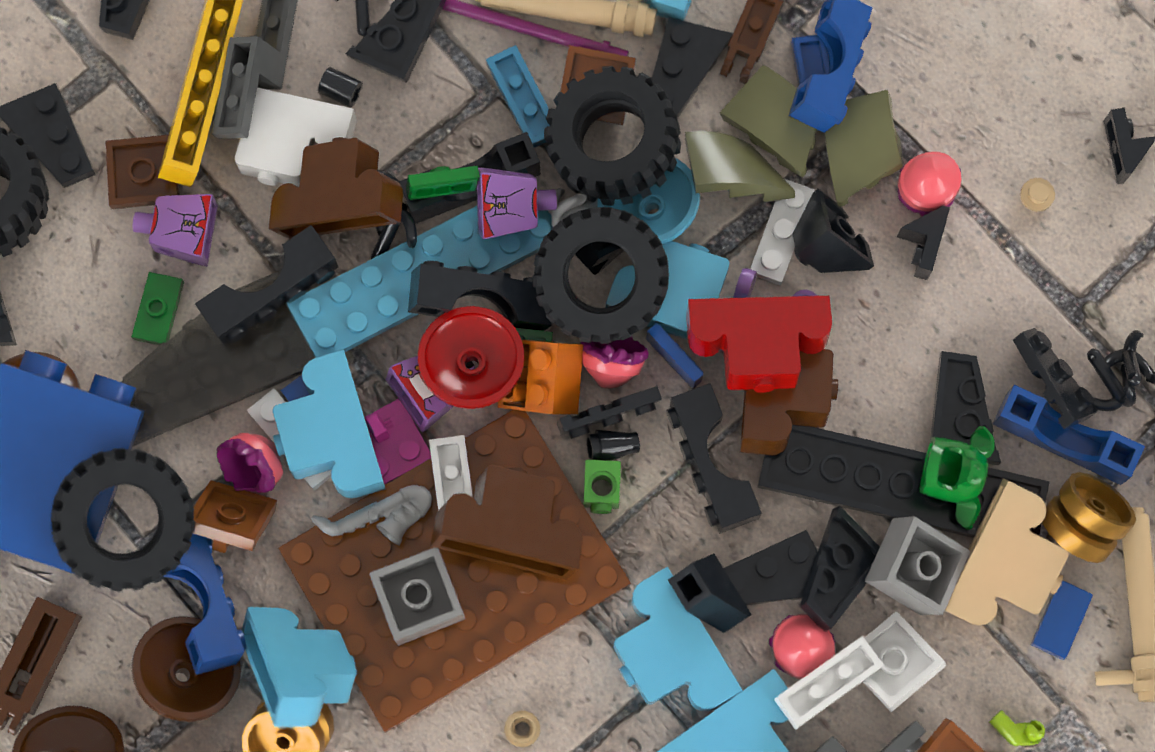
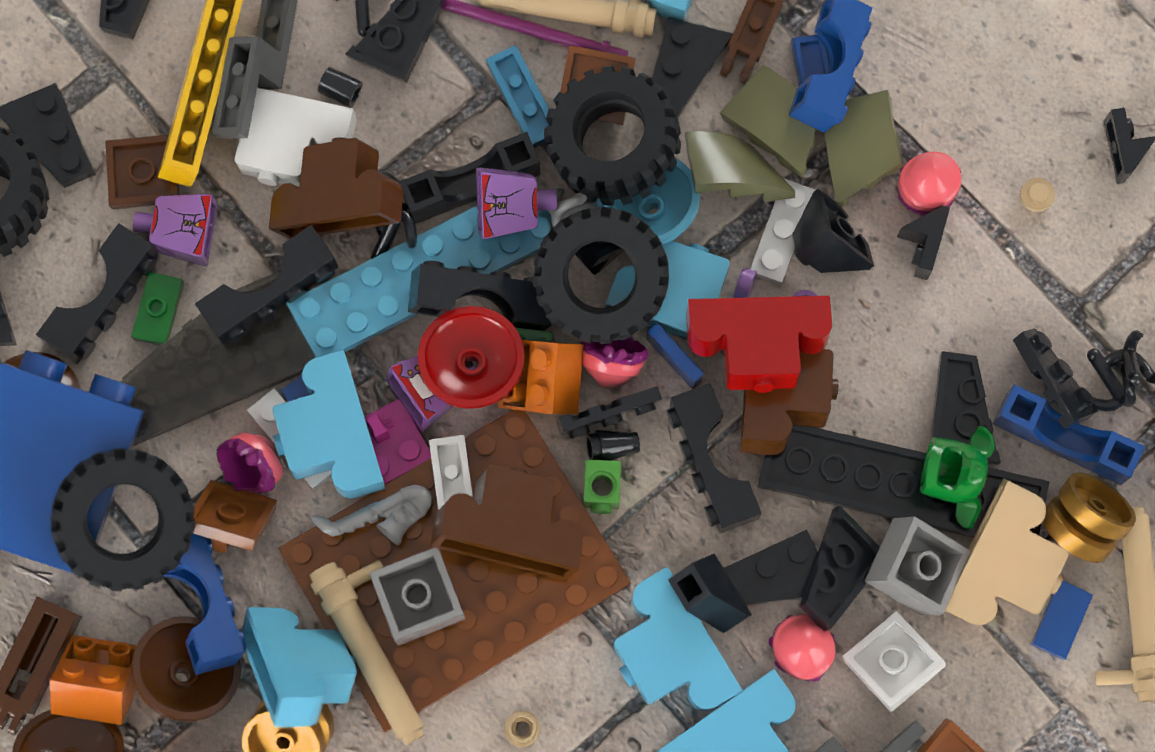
(74, 330): none -> black arch
(93, 680): none -> orange slope
(340, 603): none -> tan cylinder
(442, 182): green plate -> none
(829, 682): white plate -> none
(1018, 733): lime arm -> none

